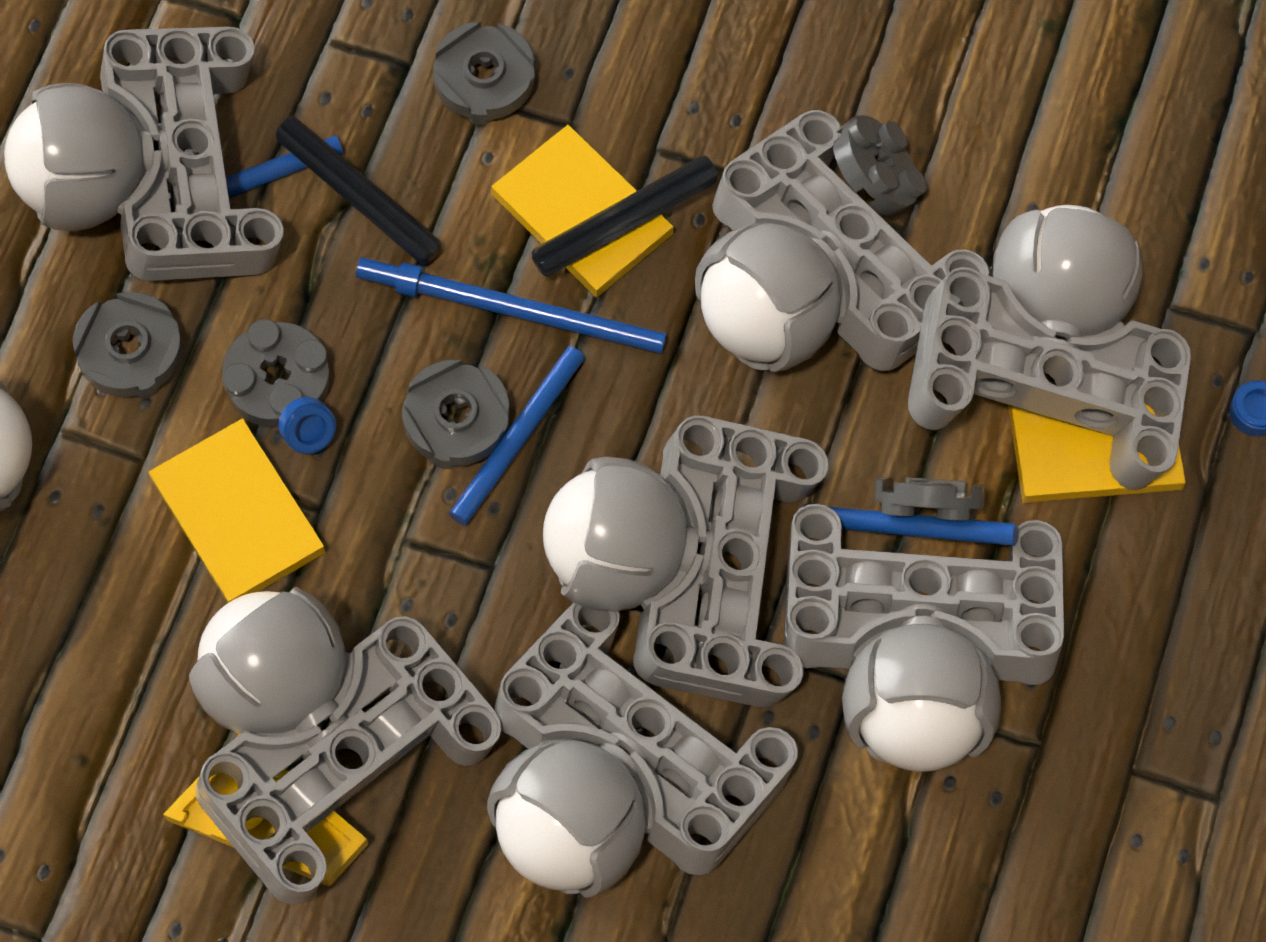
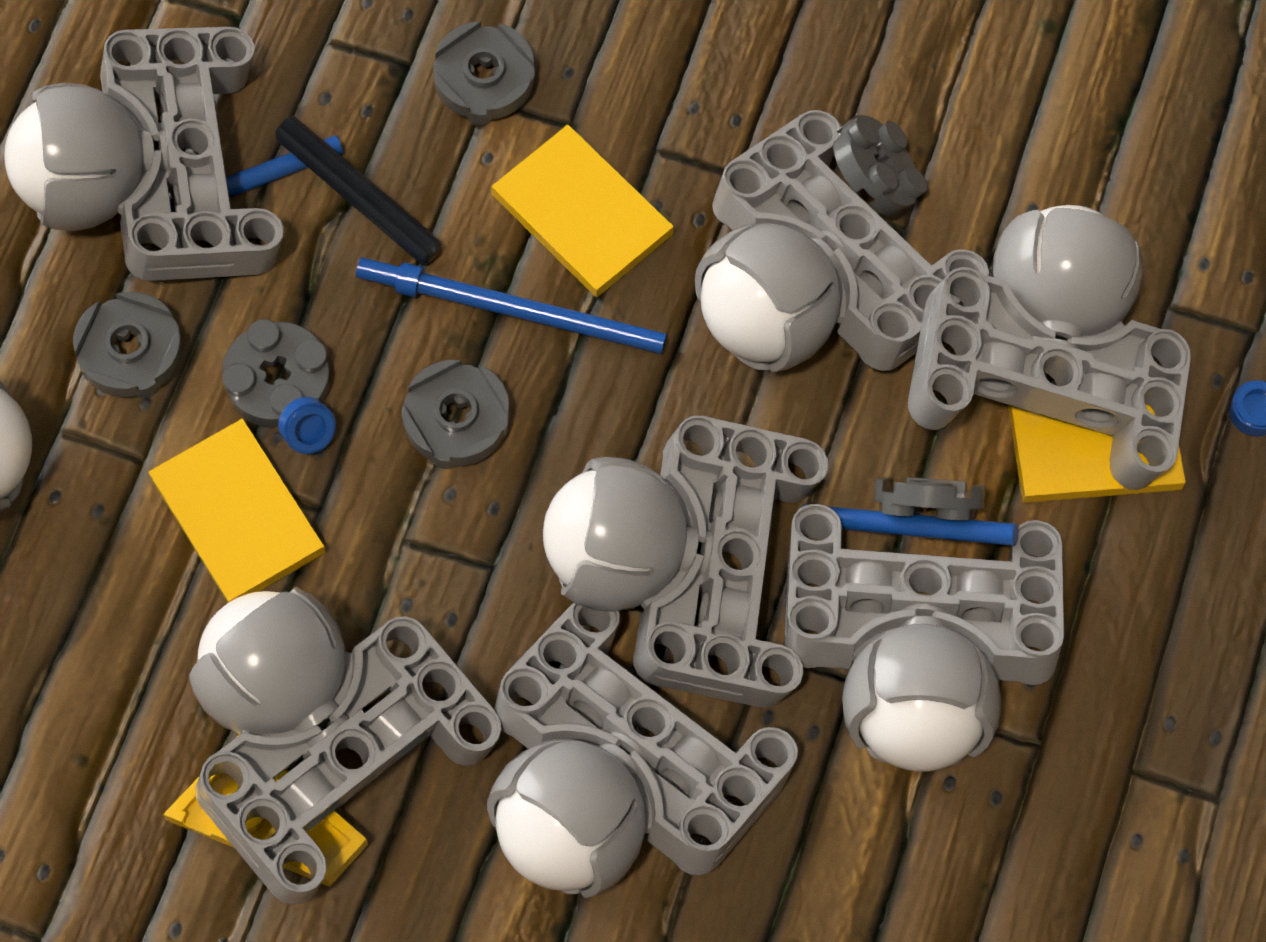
(516, 436): blue bar -> none
(624, 216): black axle -> none

